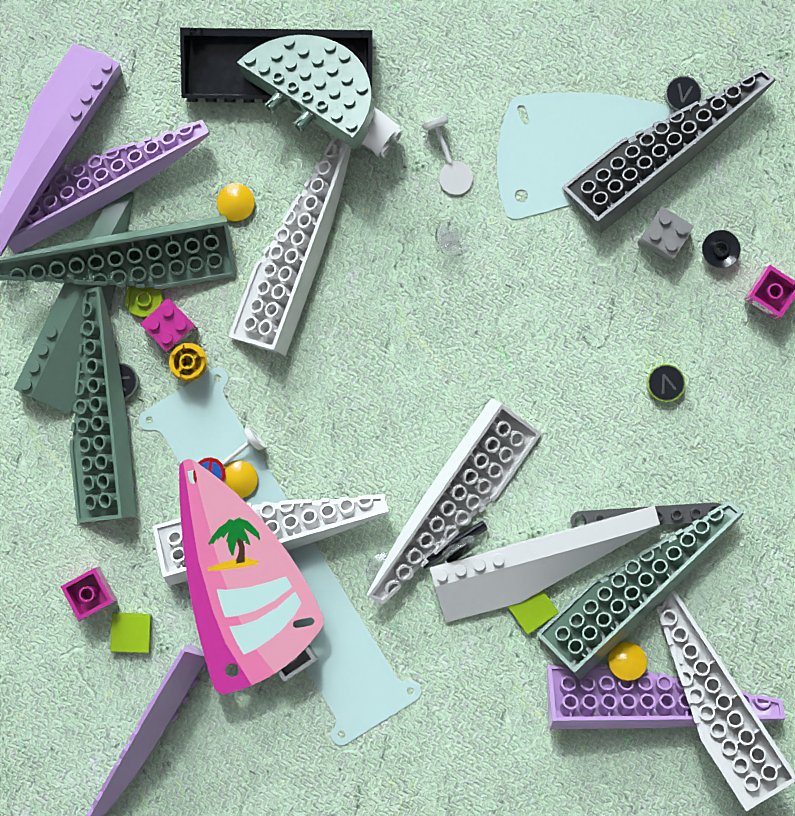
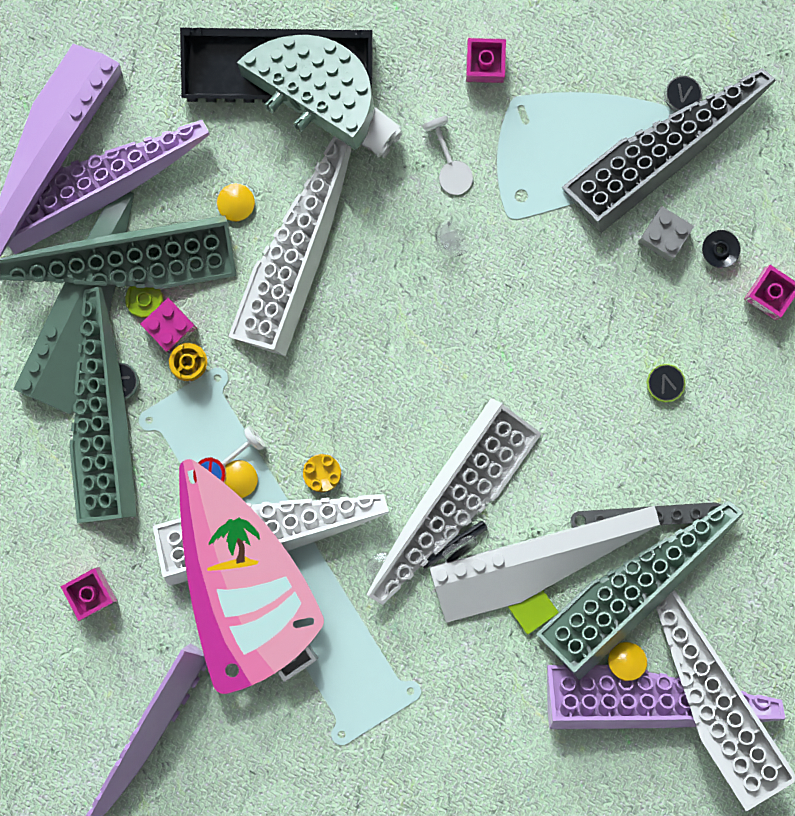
(130, 632): lime tile -> none
(322, 473): none -> yellow dish
(485, 60): none -> dark pink brick

